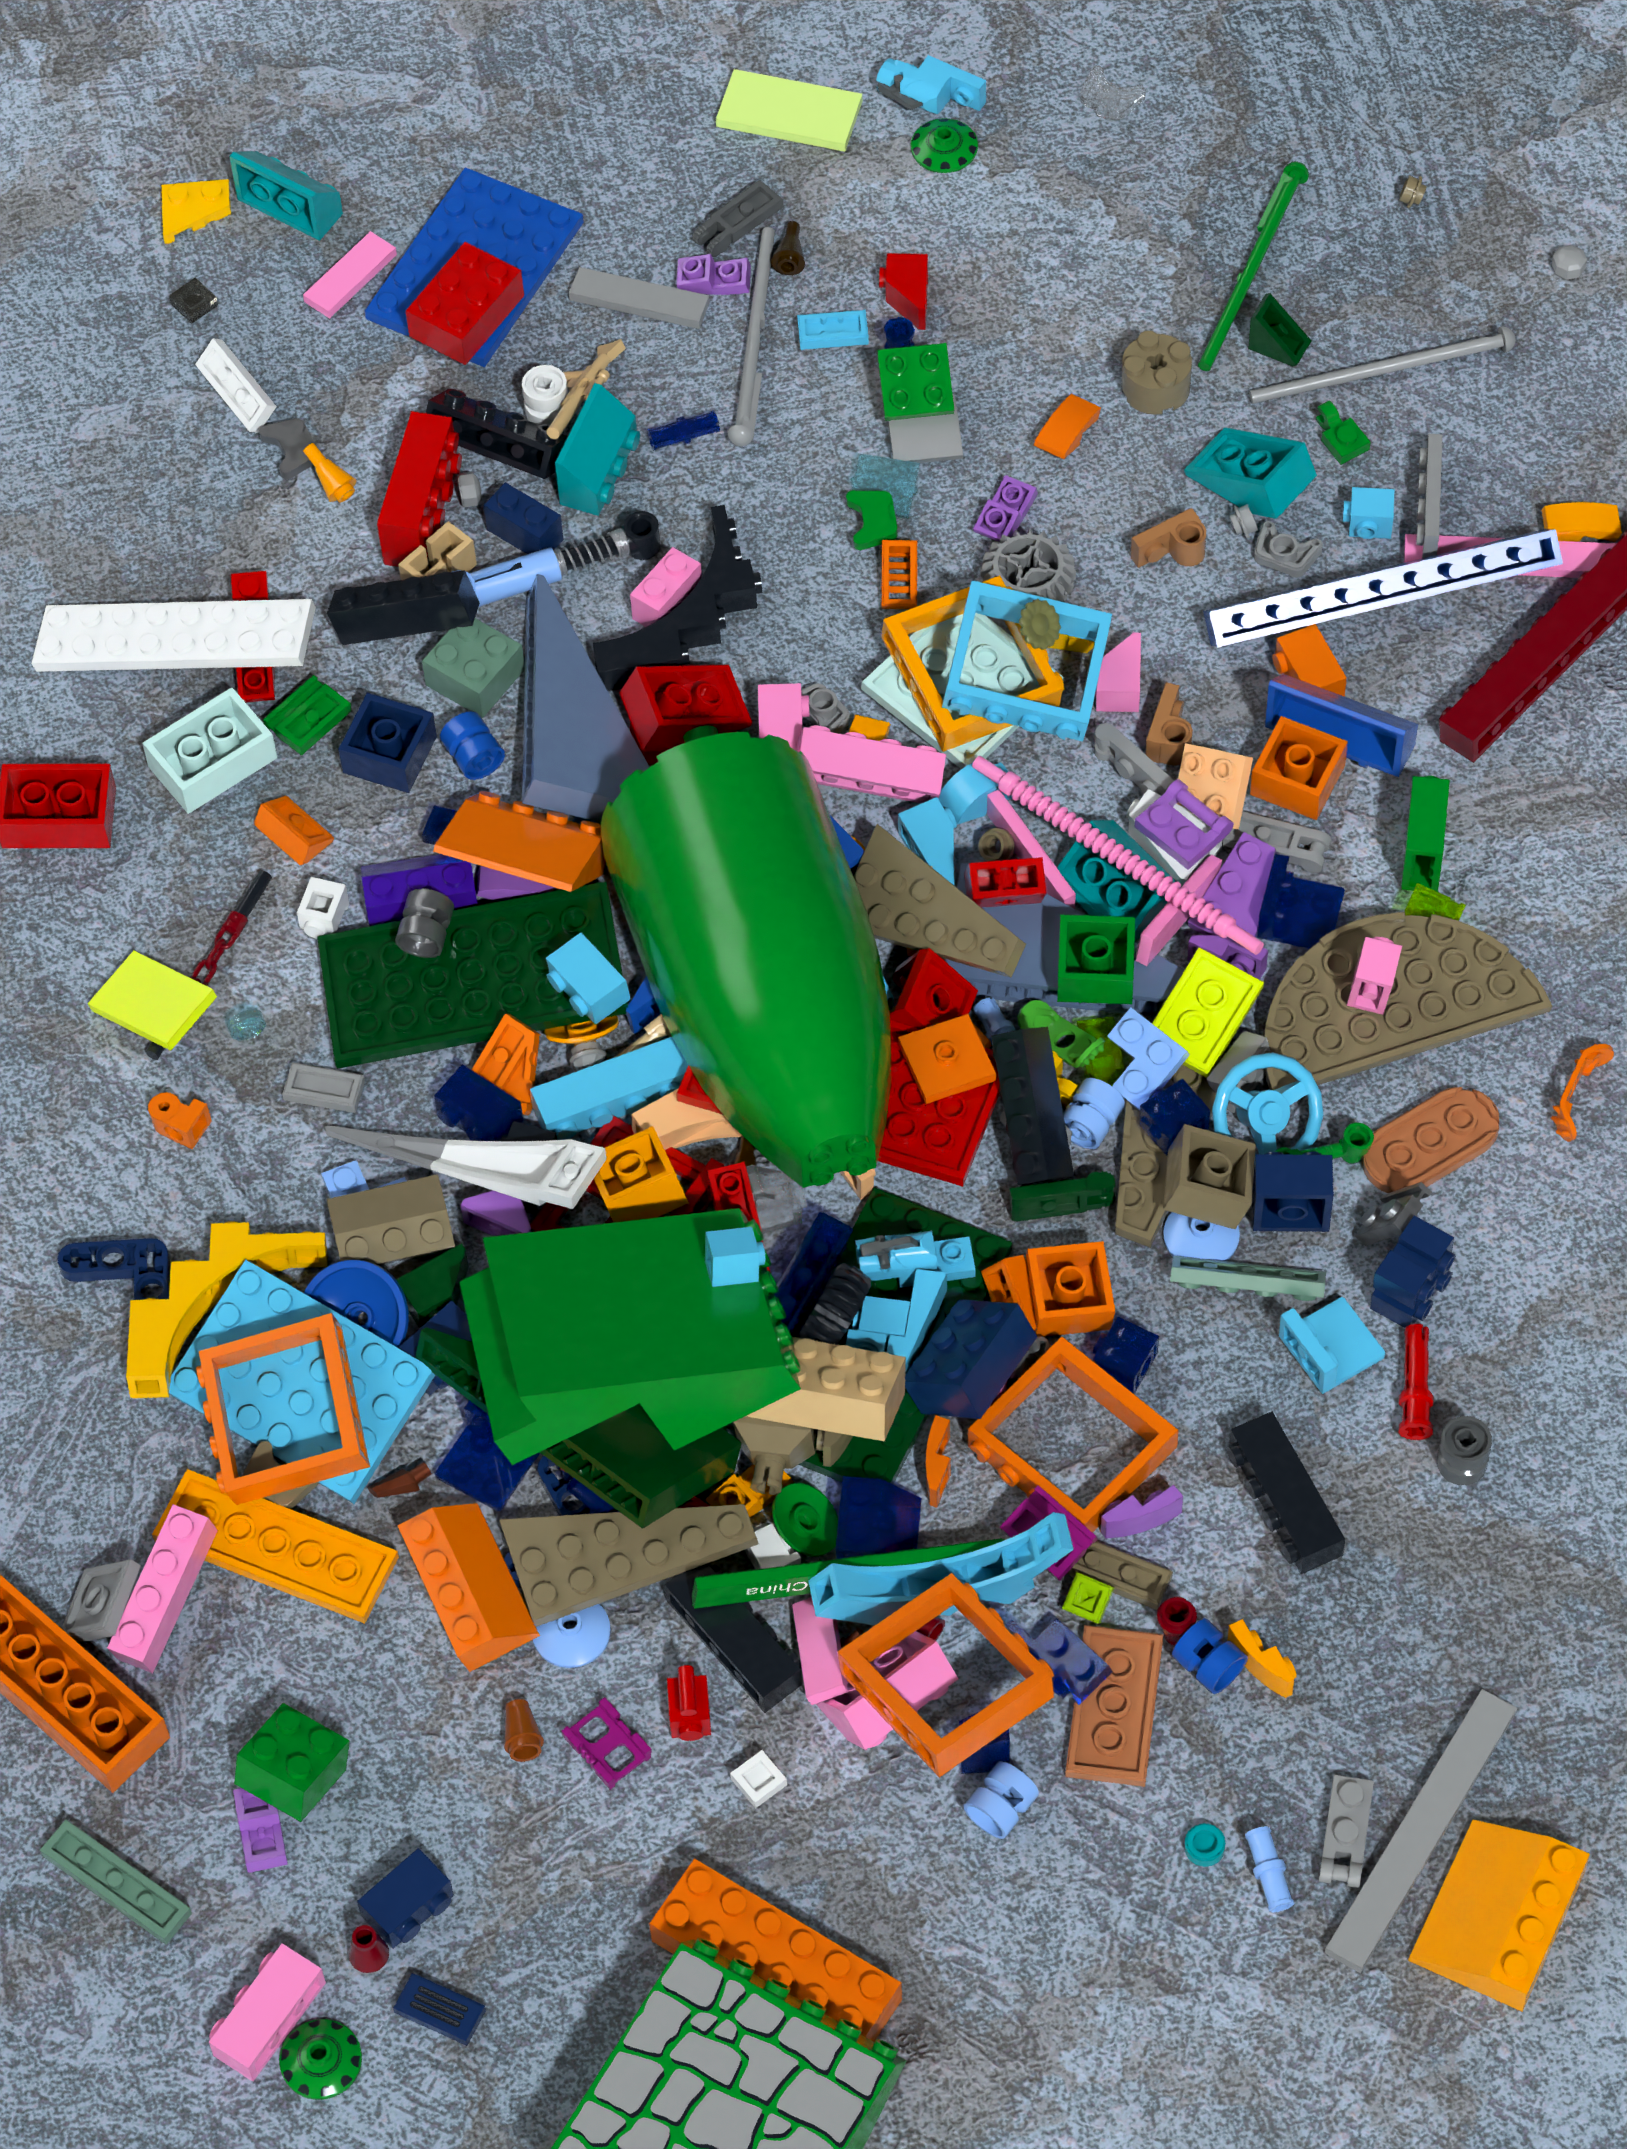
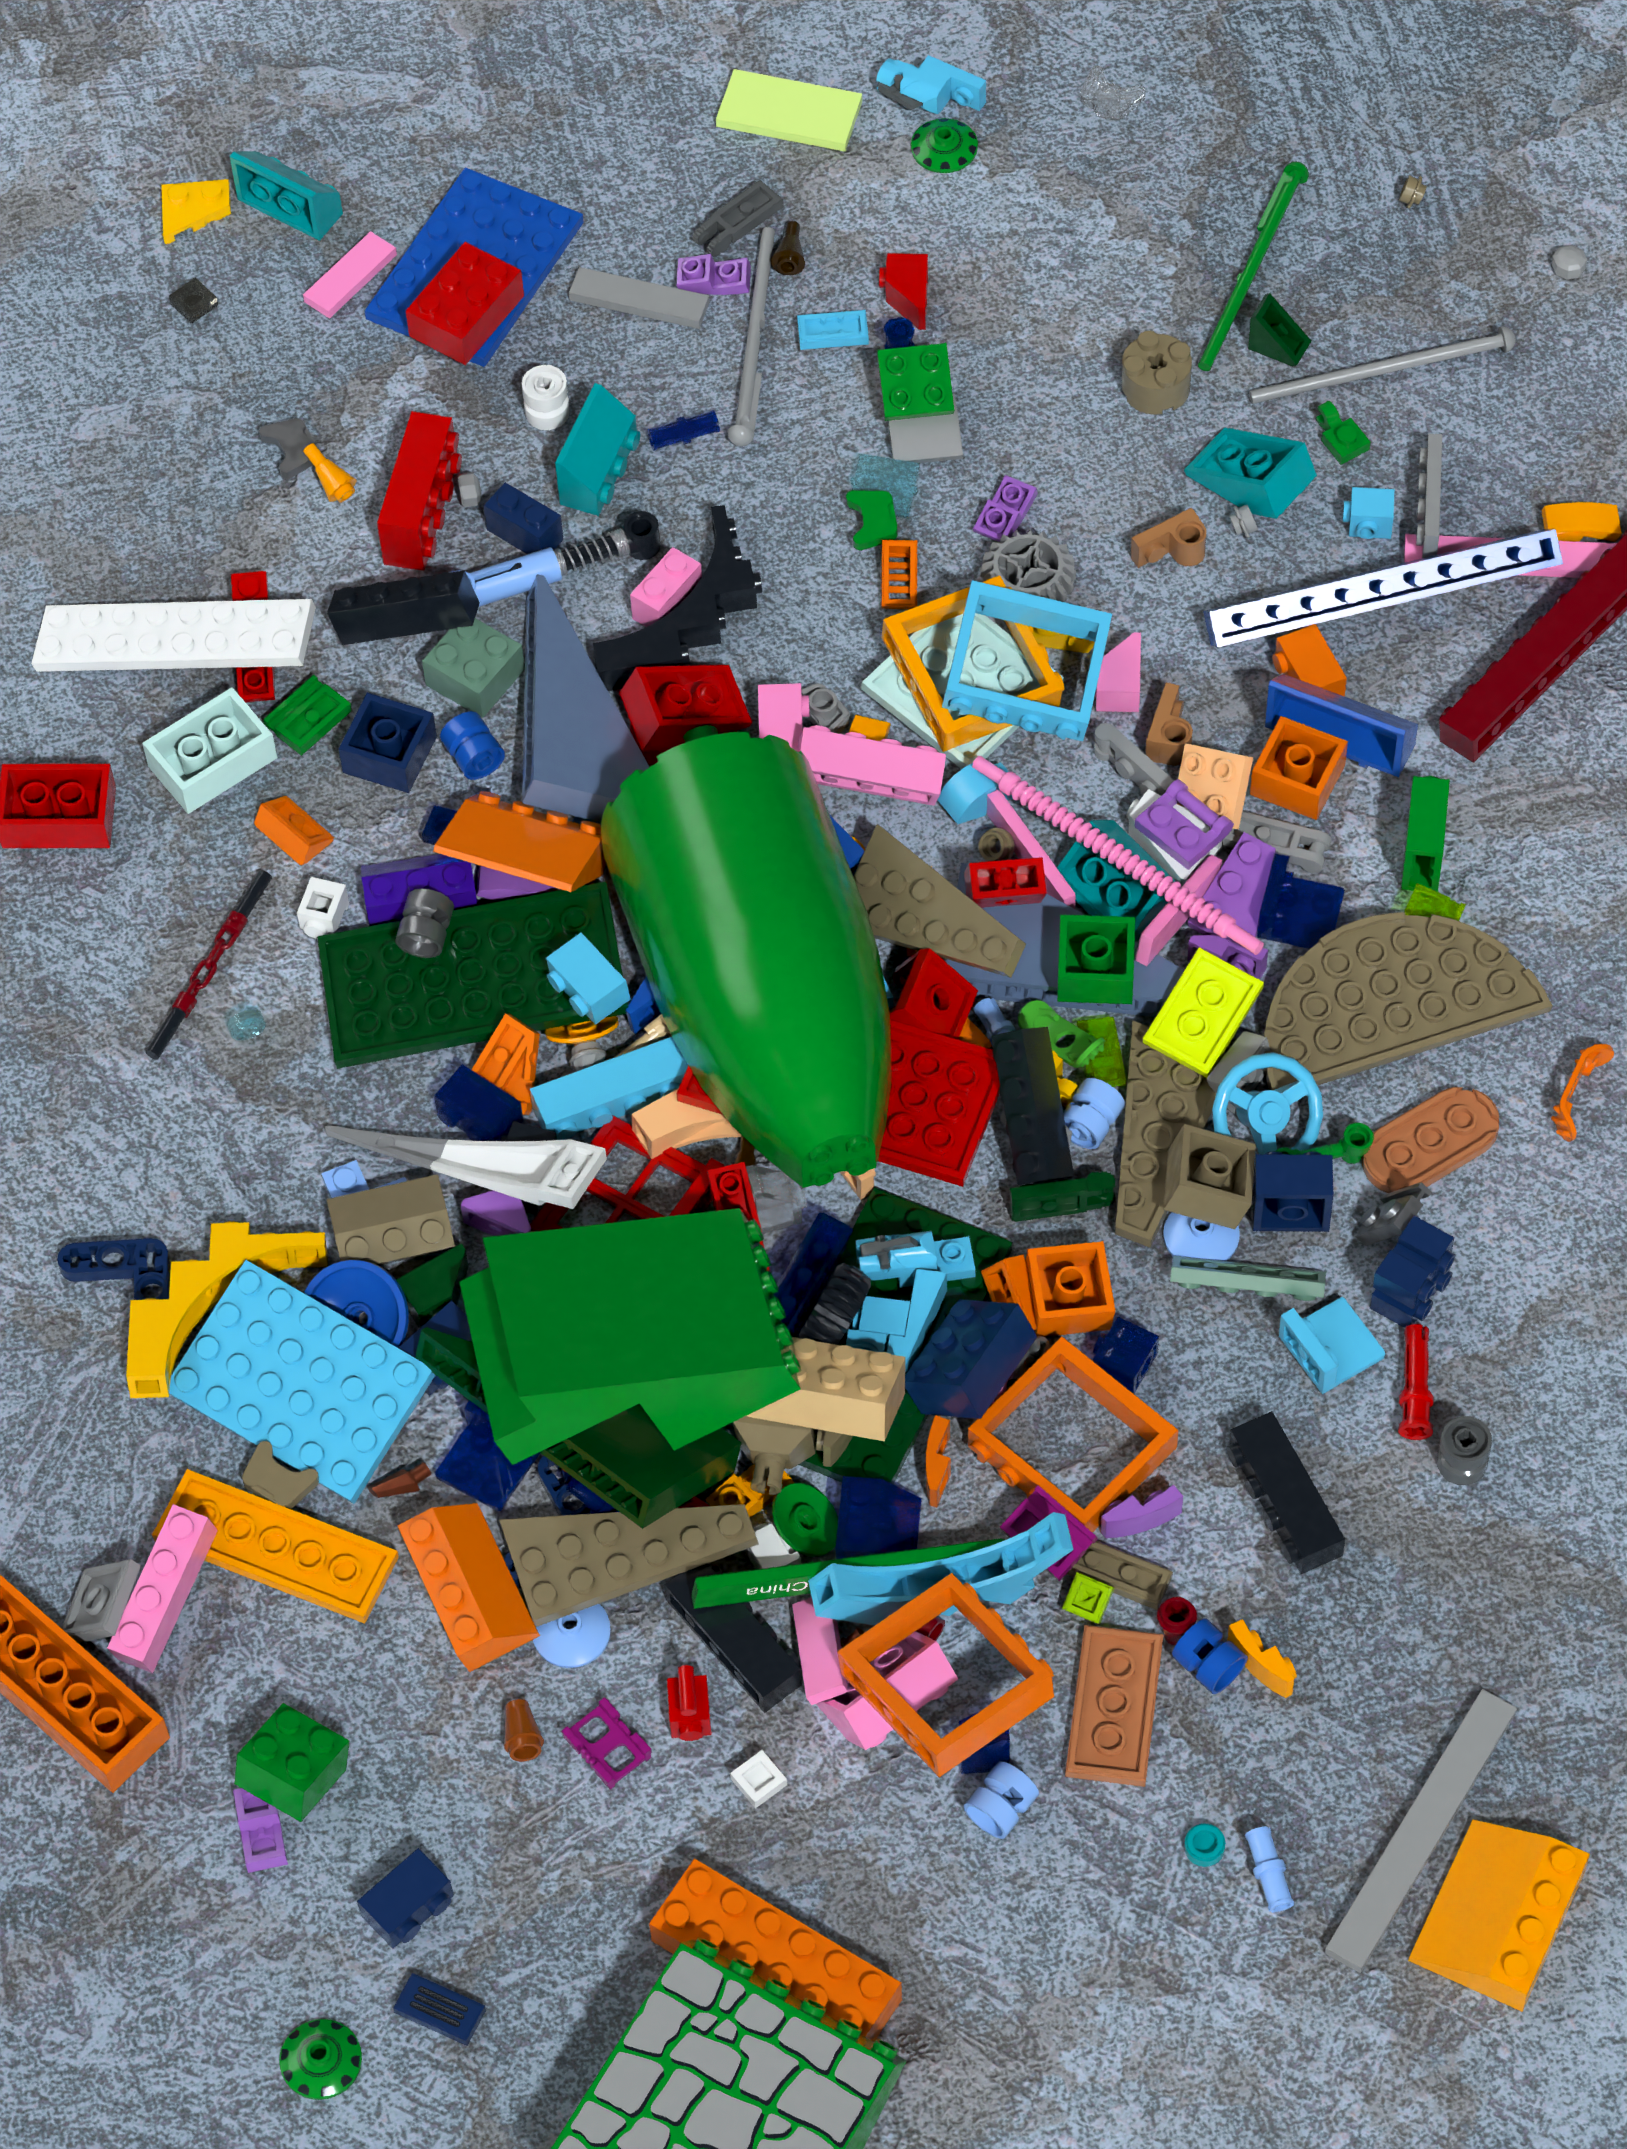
(116, 1882): sand green plate -> none
(152, 1000): neon yellow tile -> none
(178, 1121): orange leg -> none
(235, 385): white plate -> none
(266, 2011): bright pink brick -> none
(304, 1471): orange window -> none
(323, 1087): light grey tile -> none
(367, 1950): dark red cone -> none
(447, 552): tan piece -> none
(498, 433): black brick -> none
(581, 383): tan piece -> none
(639, 1179): light orange brick -> none
(733, 1256): medium azure brick -> none
(930, 835): medium azure slope -> none
(947, 1059): orange plate -> none
(1039, 624): olive piece -> none
(1066, 425): orange slope -> none
(1073, 1663): clear blue bracket -> none
(1154, 1057): light blue plate -> none
(1171, 1109): clear blue head -> none
(1284, 552): light grey piece -> none
(1346, 1829): light grey plate -> none
(1374, 974): bright pink brick -> none

